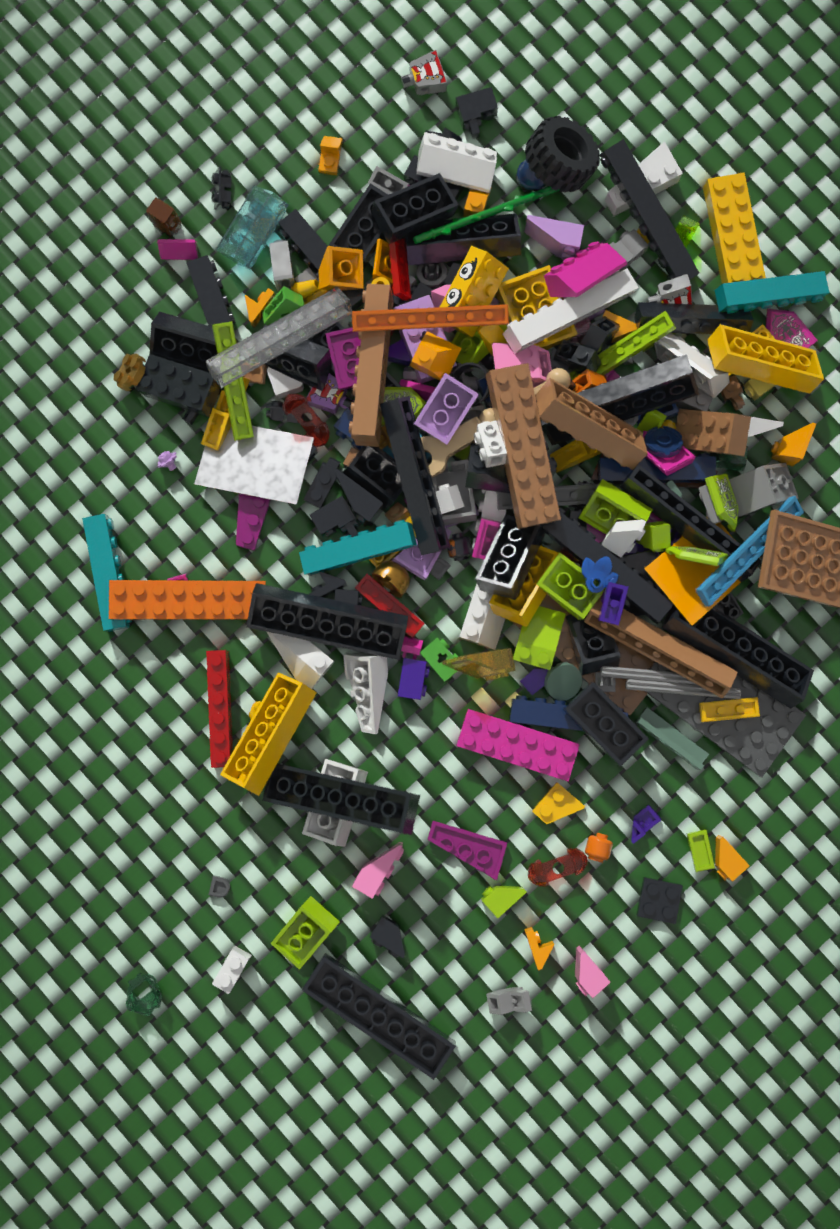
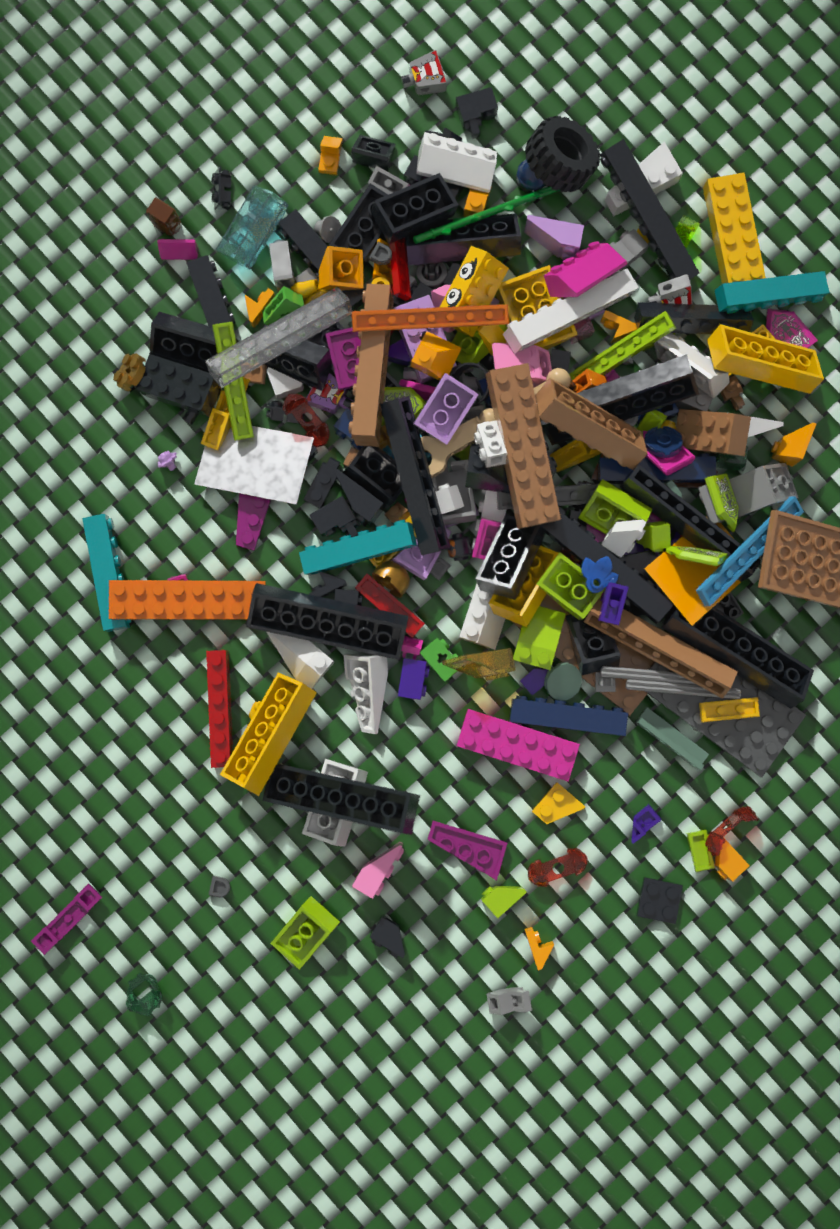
(66, 919): none -> magenta slope
(231, 969): white brick -> none
(327, 228): none -> light grey piece
(372, 152): none -> black slope
(379, 1016): black brick -> none
(381, 254): none -> dark grey tile
(577, 356): black slope -> none
(589, 976): bright pink slope -> none
(598, 847): orange head -> none
(600, 334): black hinge -> none
(605, 724): black brick -> none
(715, 839): none -> clear red piece
(757, 388): light yellow brick -> none

